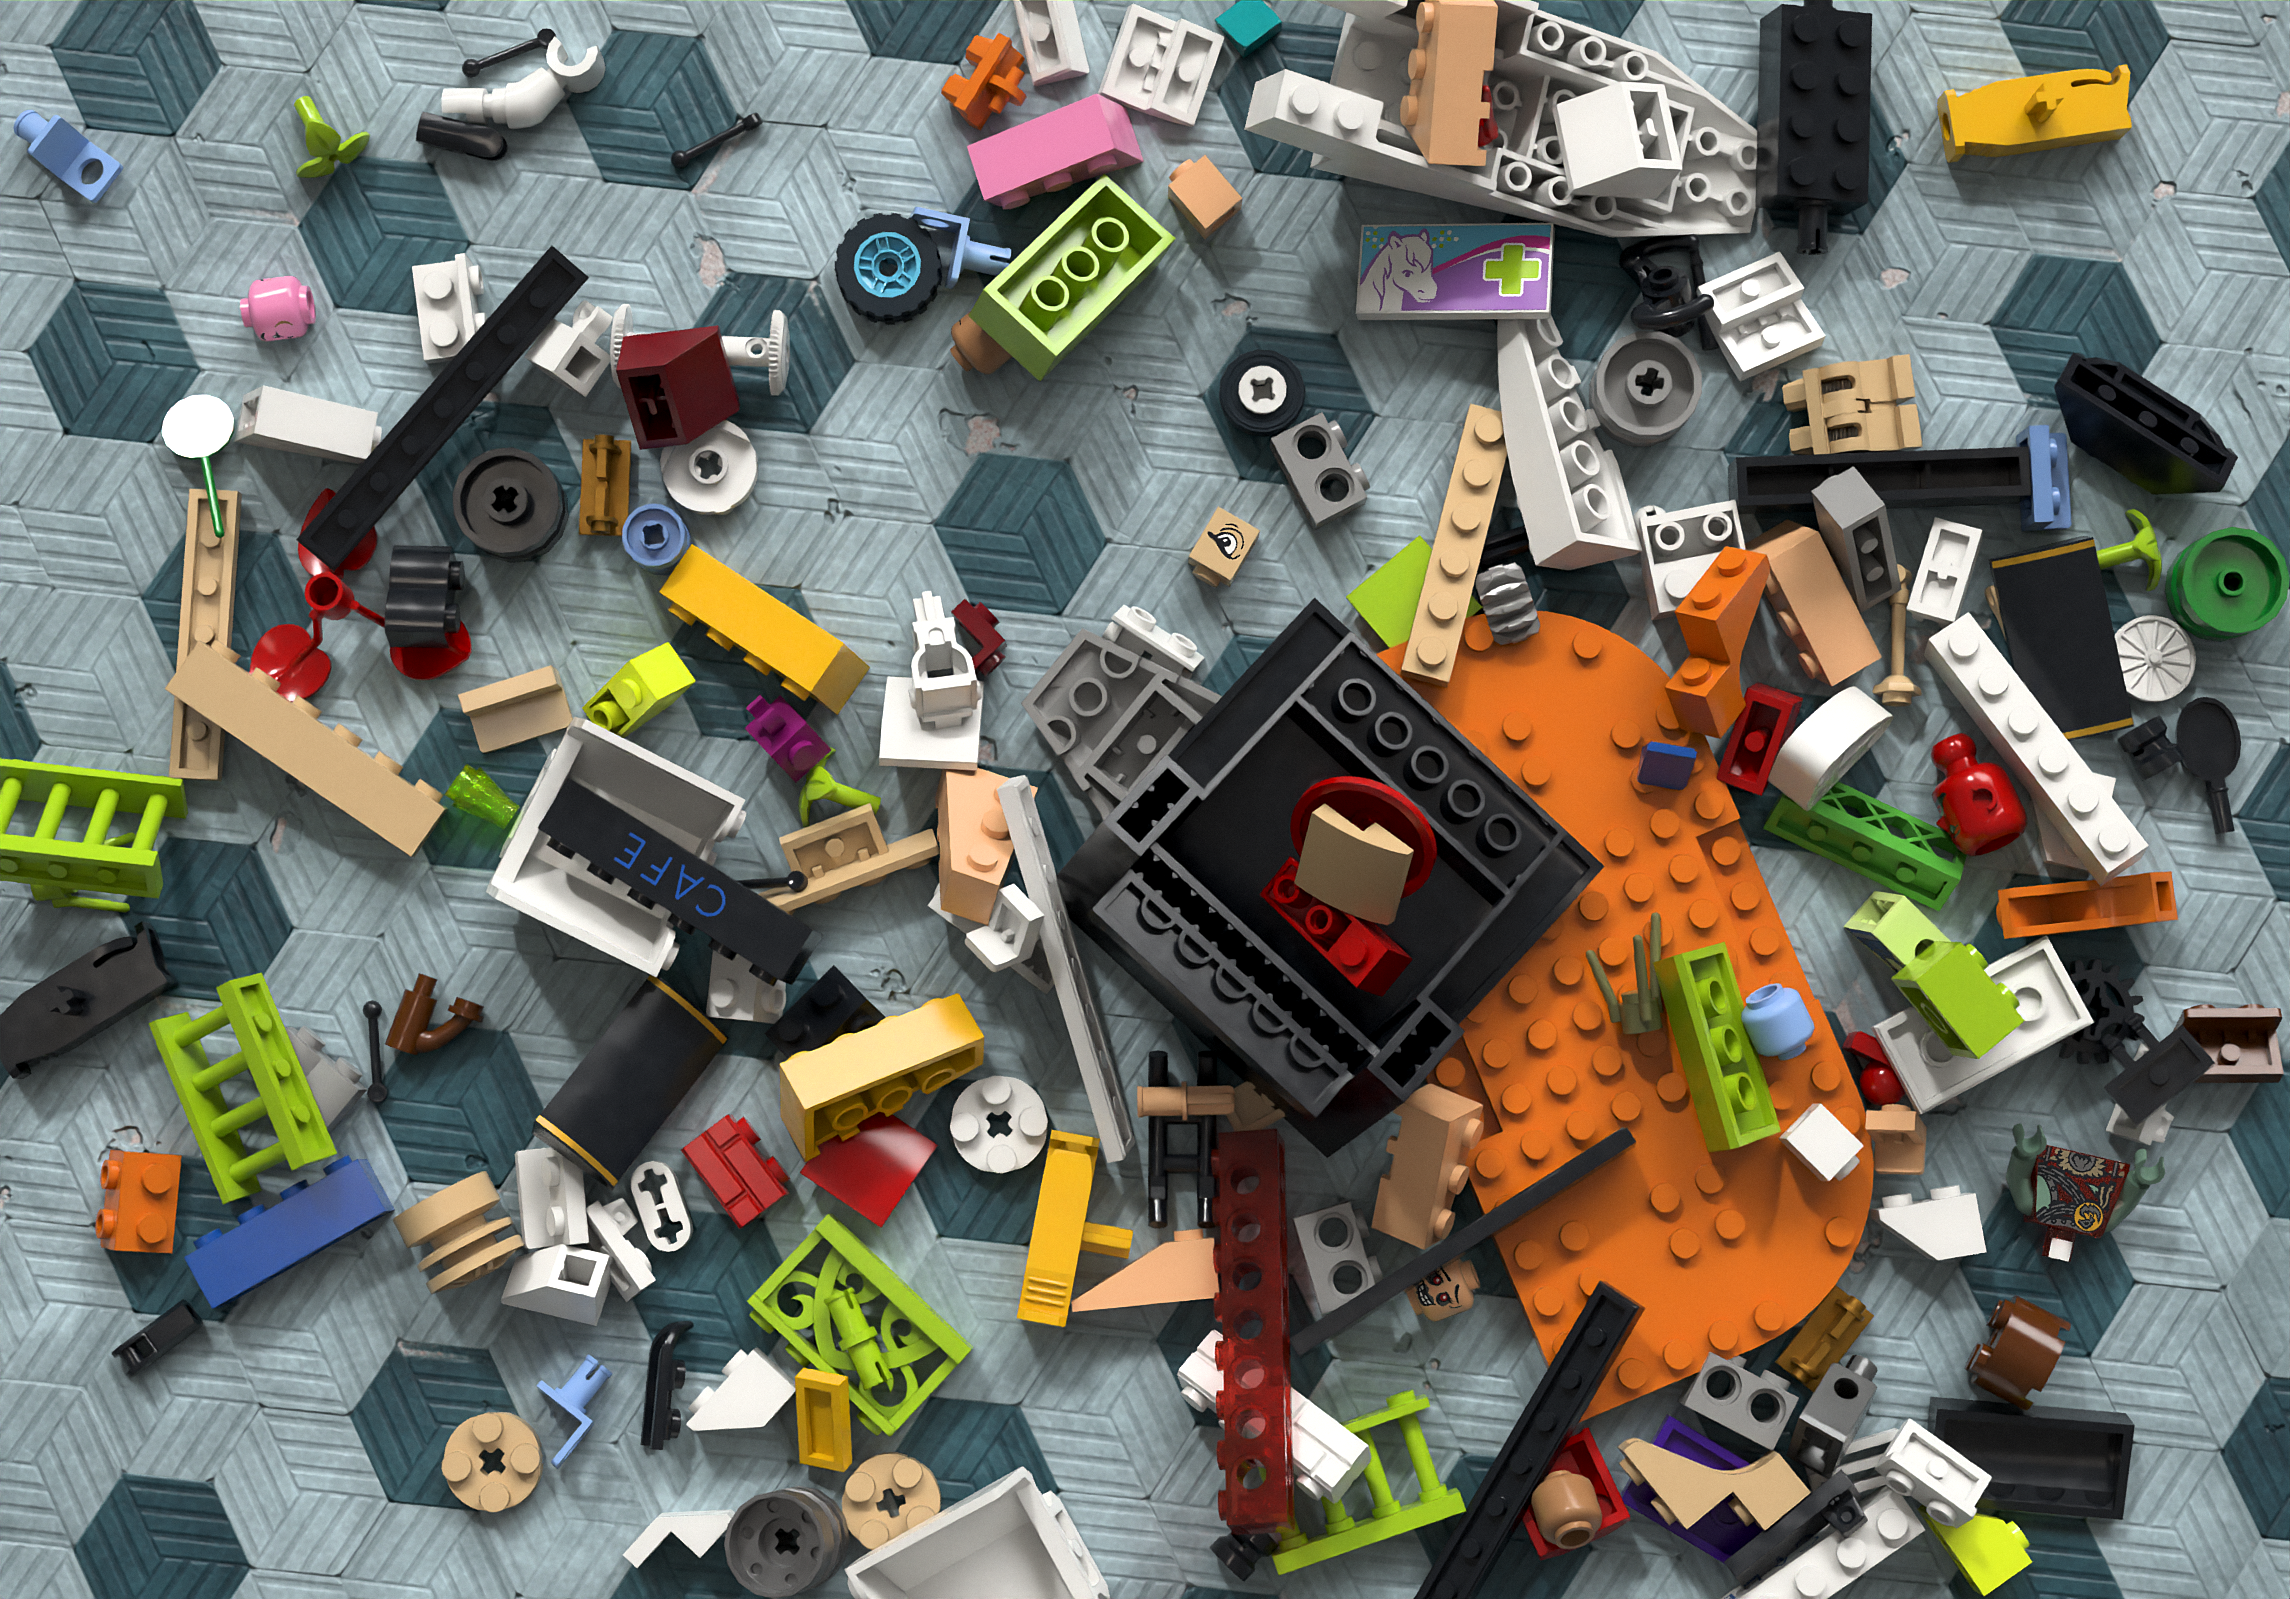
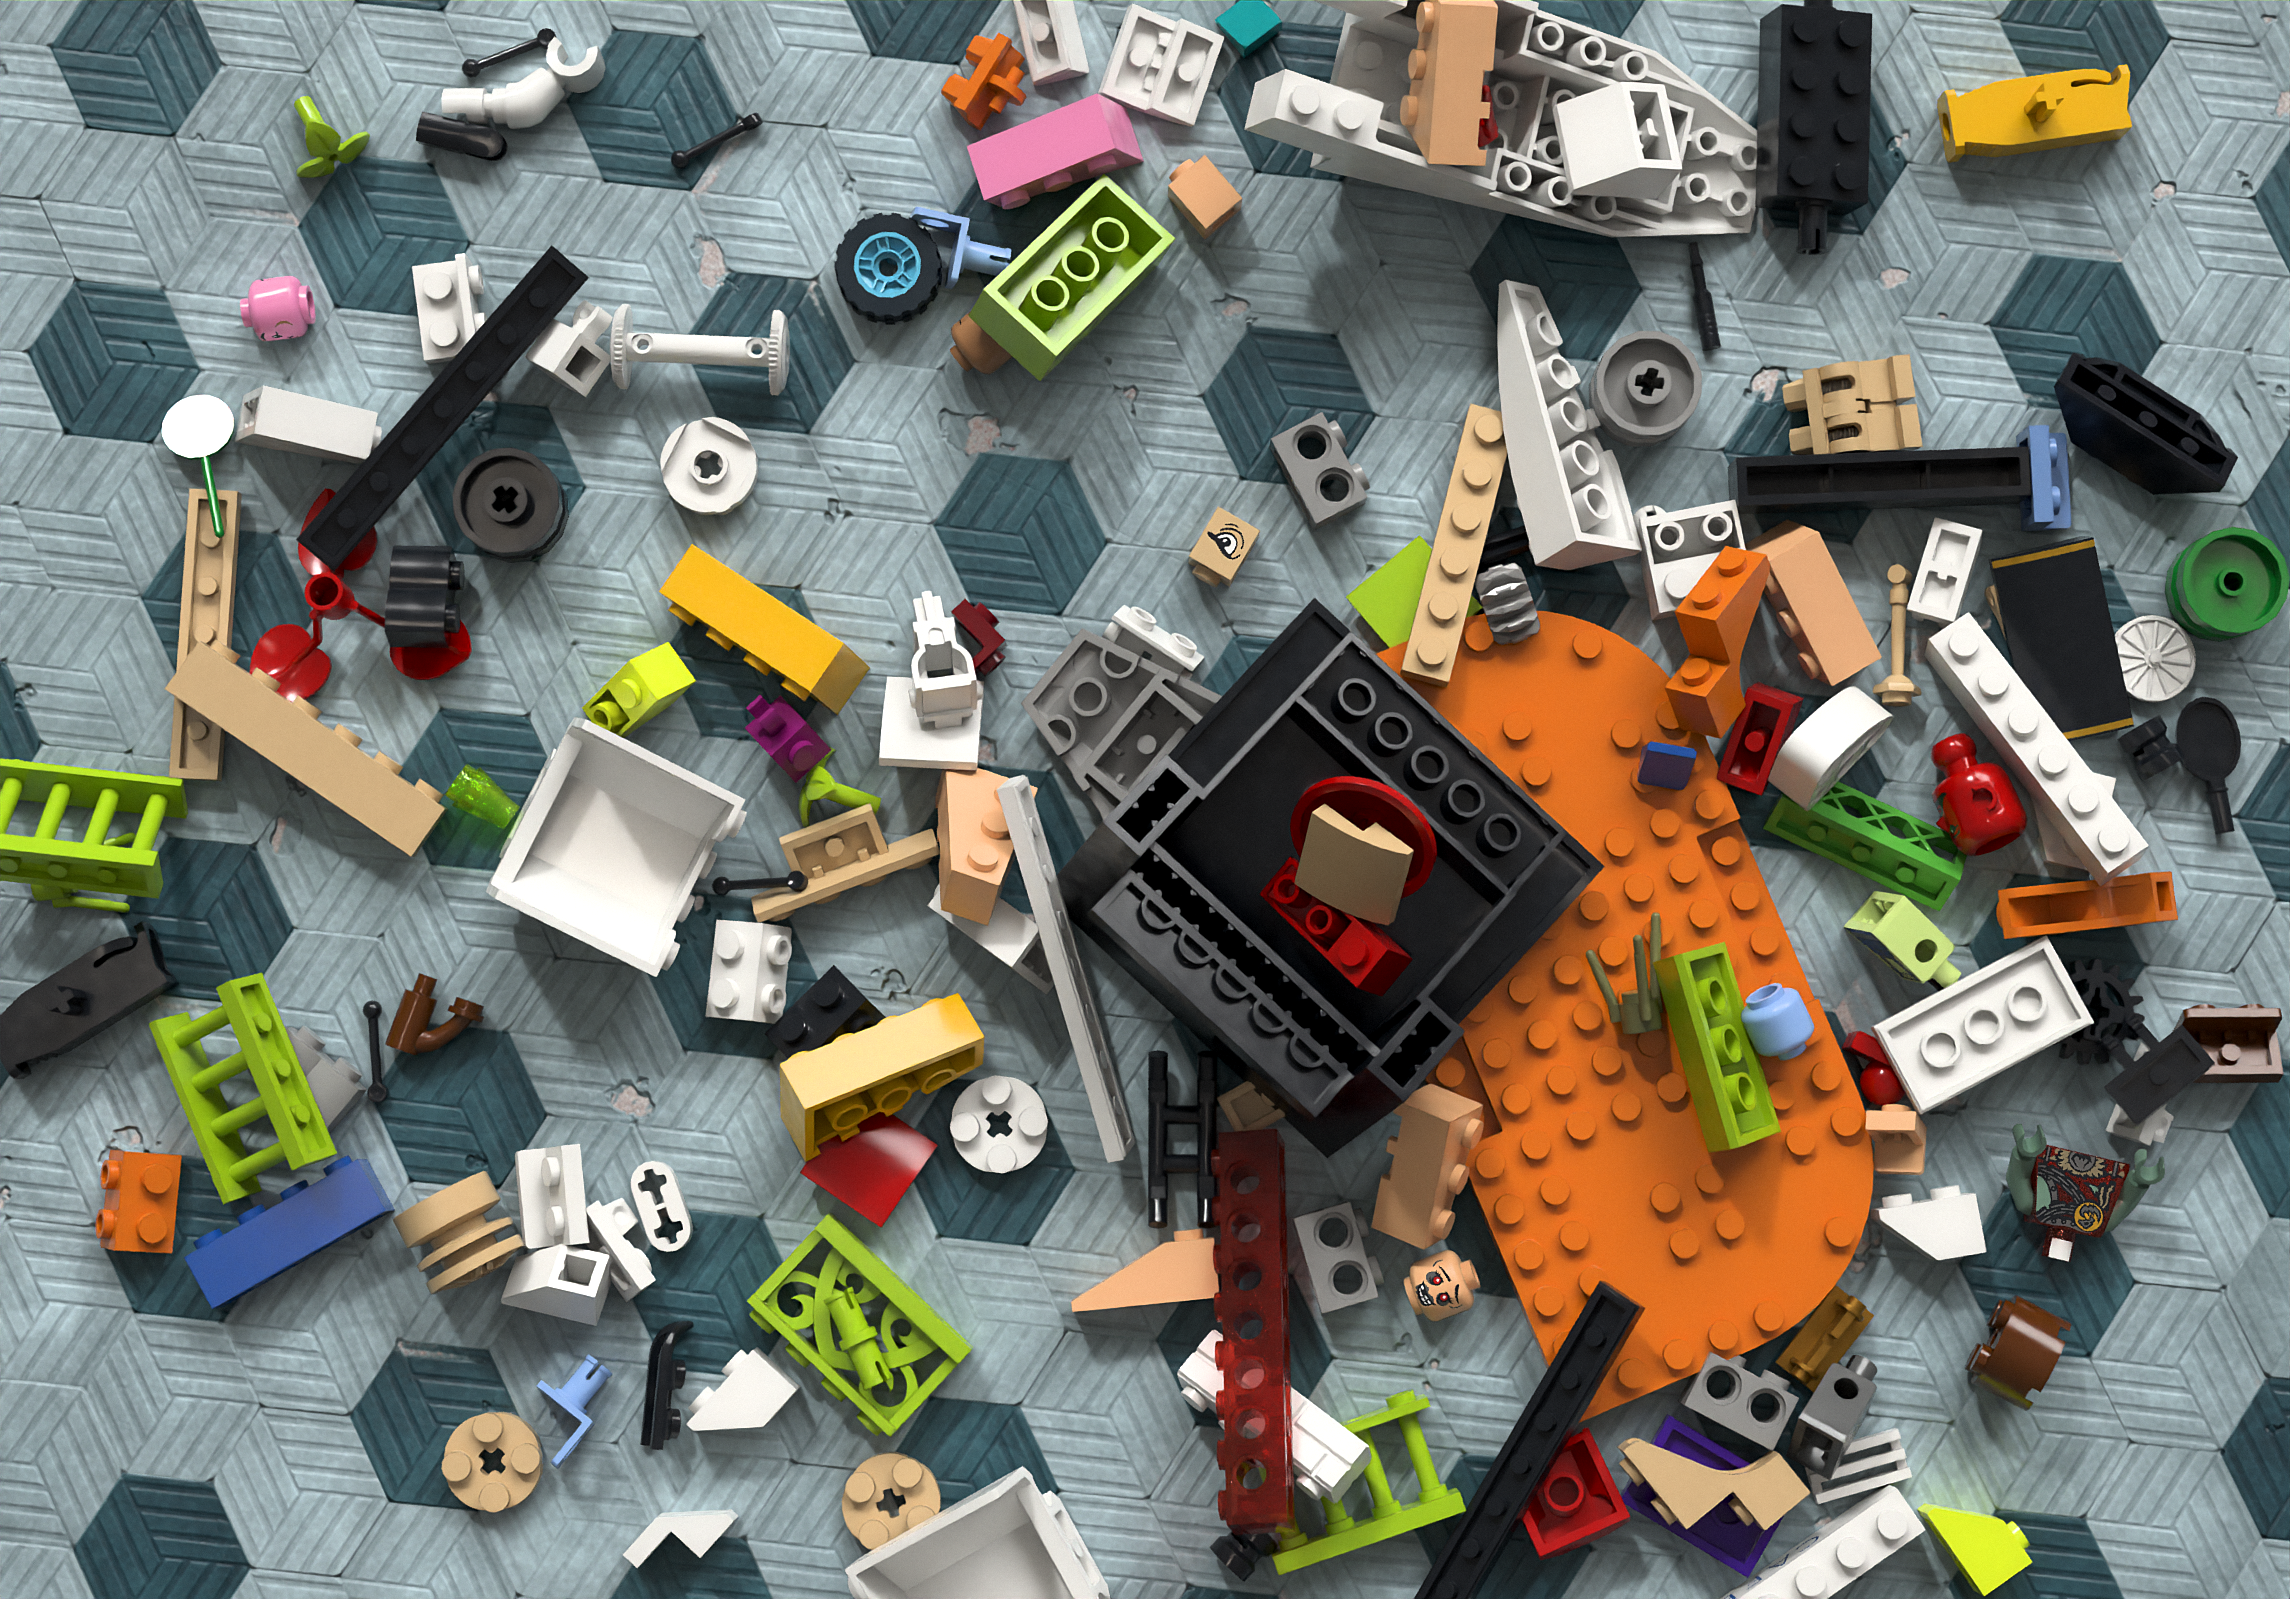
(66, 152): light blue bracket -> none
(161, 1334): black bar -> none
(517, 709): tan panel -> none
(604, 486): pearl gold hinge -> none
(630, 1082): black slope -> none
(656, 538): medium blue wheel -> none
(676, 385): dark red slope -> none
(679, 882): black brick -> none
(737, 1170): red brick -> none
(761, 1537): flat silver wheel -> none
(823, 1419): yellow tile -> none
(1010, 930): white bracket -> none
(1062, 1230): yellow piece -> none
(1185, 1100): light nougat axle -> none
(1252, 407): black wheel -> none
(1455, 271): tile -> none
(1463, 1242): black tile -> none
(1566, 1509): medium nougat head -> none
(1665, 289): black piece -> none
(1761, 316): white slope -> none
(1822, 1144): white brick -> none
(1829, 1504): black hinge -> none
(1857, 537): light grey brick -> none
(1933, 1474): white bracket -> none
(1959, 998): lime brick -> none
(2041, 1456): black slope -> none
(2142, 547): lime plant -> none

